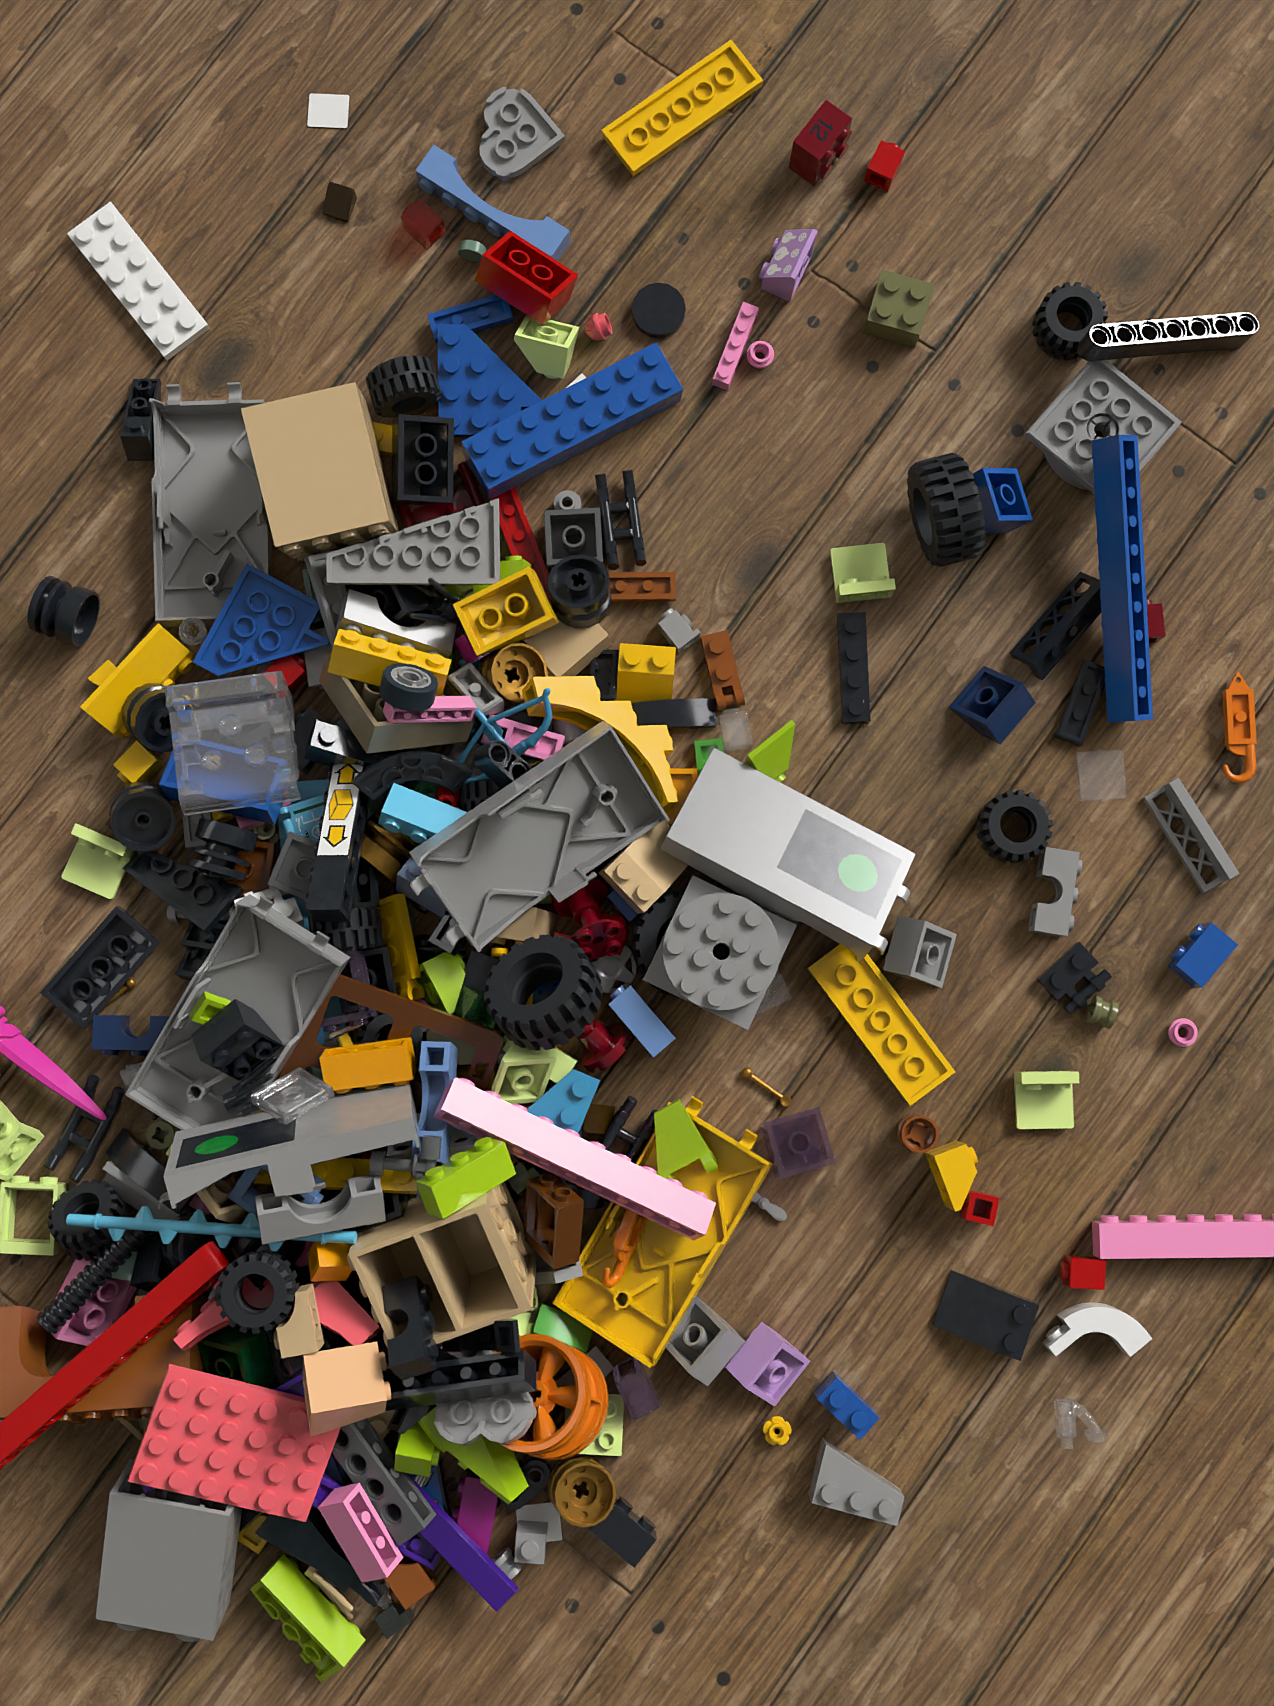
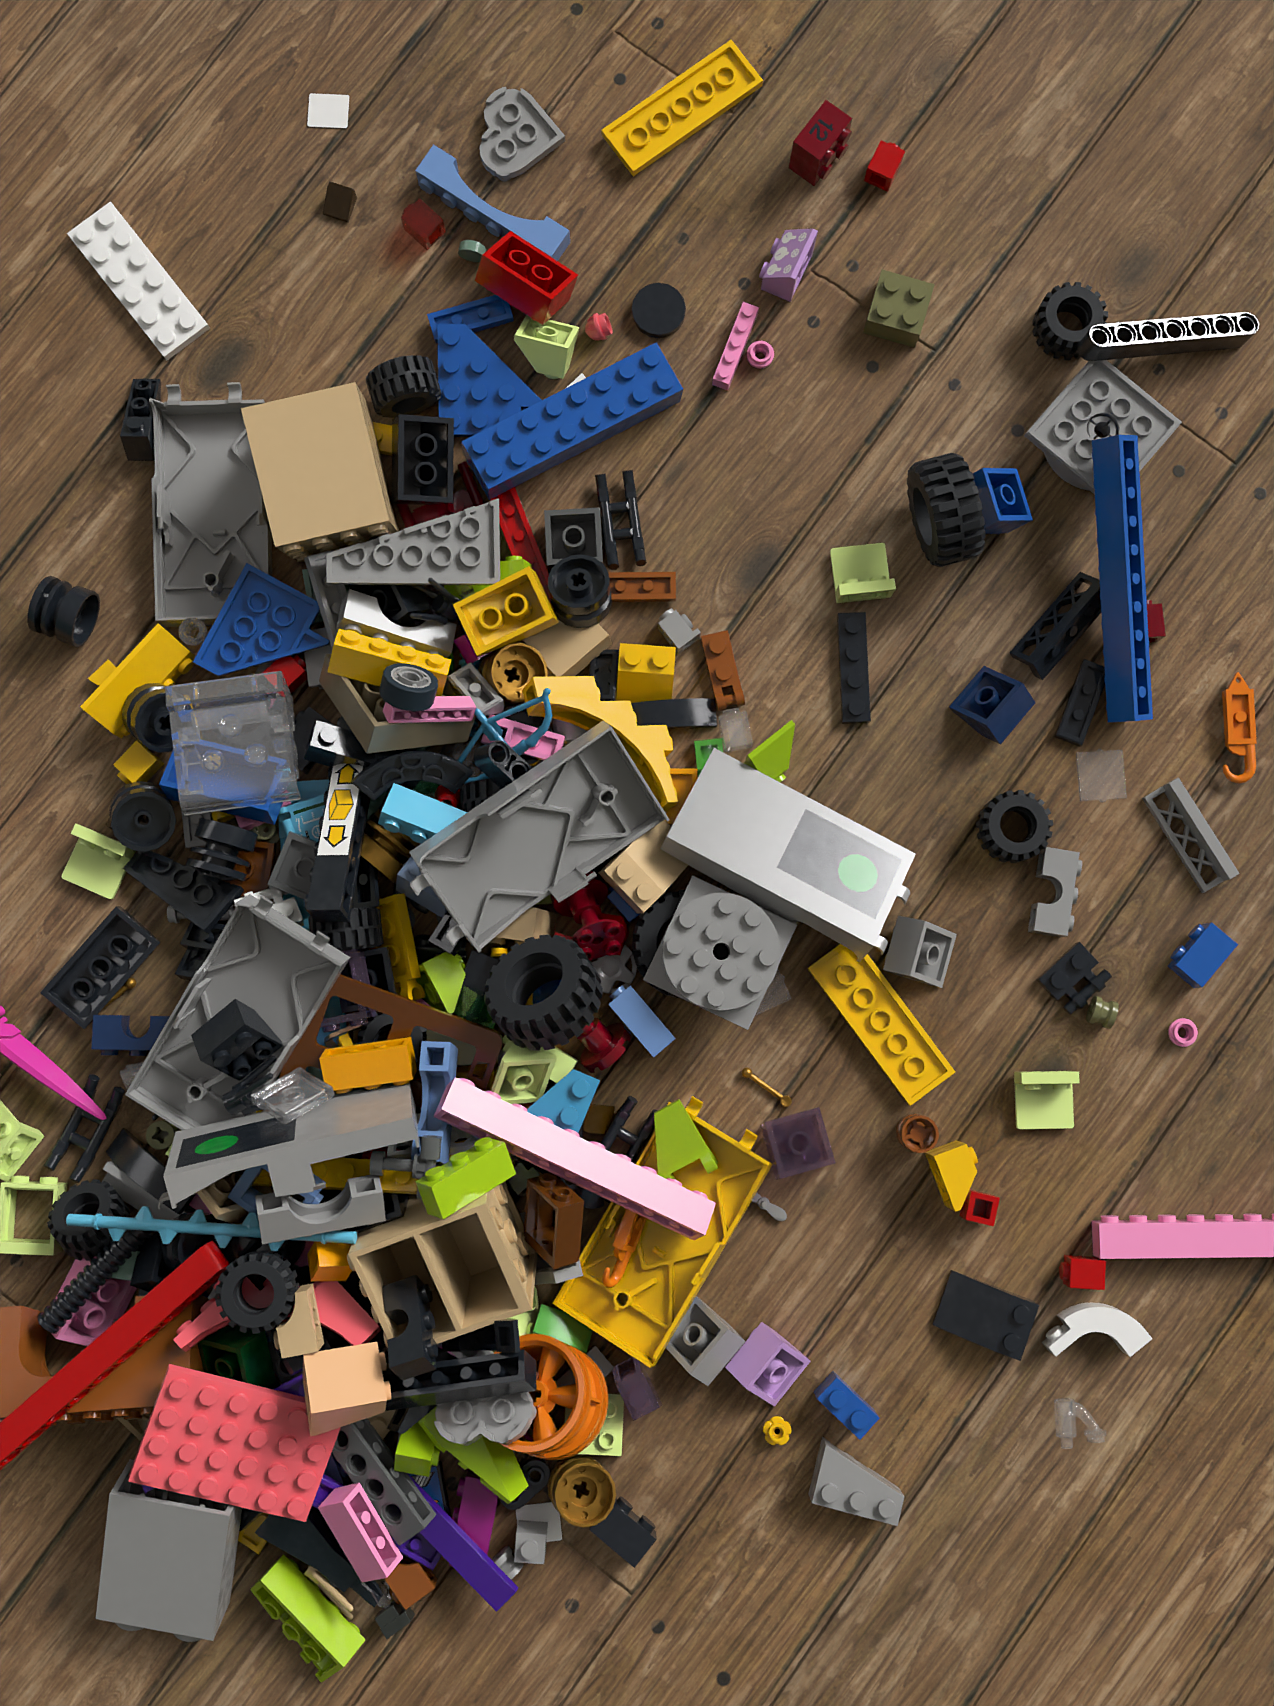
(207, 1007): lime plate -> none
(567, 495): light grey plate -> none

